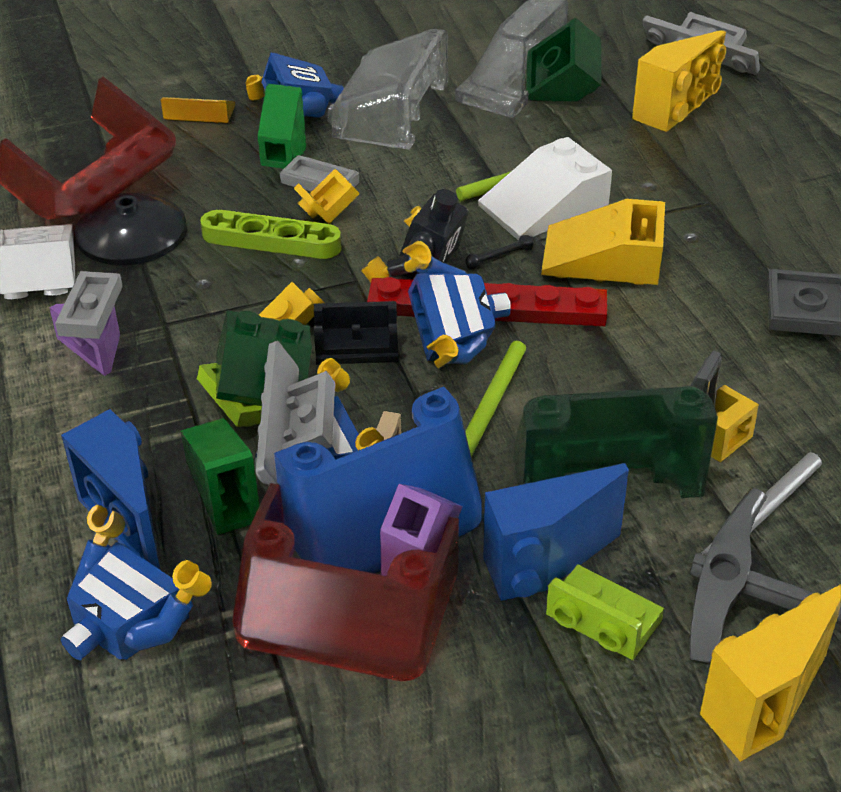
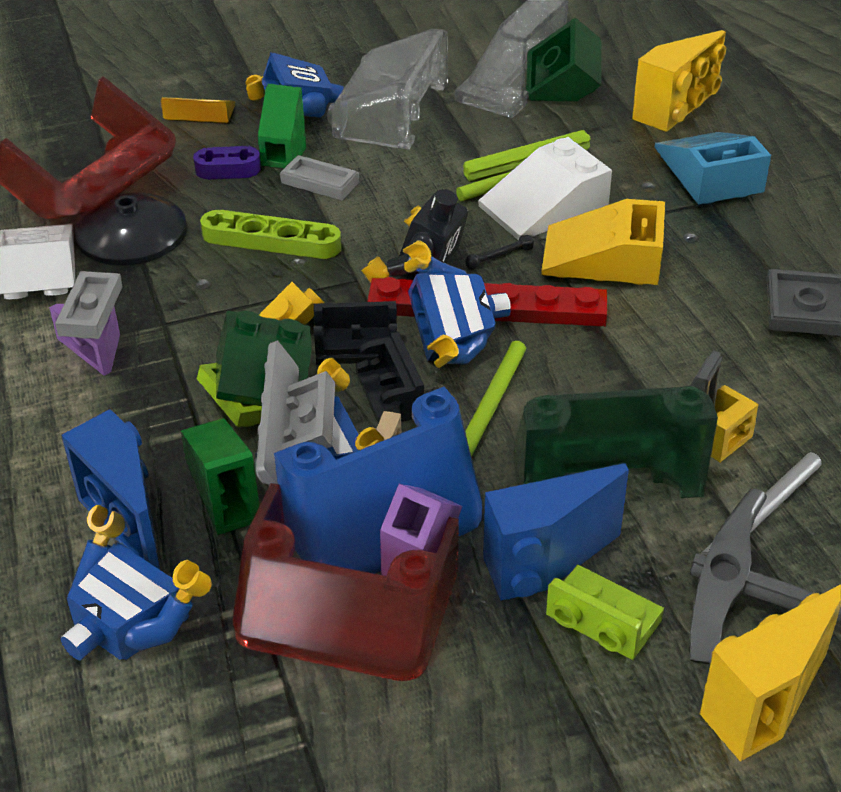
(227, 162): none -> dark purple beam
(328, 197): yellow bracket -> none
(390, 378): none -> black hinge
(510, 159): none -> lime axle
(717, 165): none -> dark azure slope
(737, 56): light grey bracket -> none

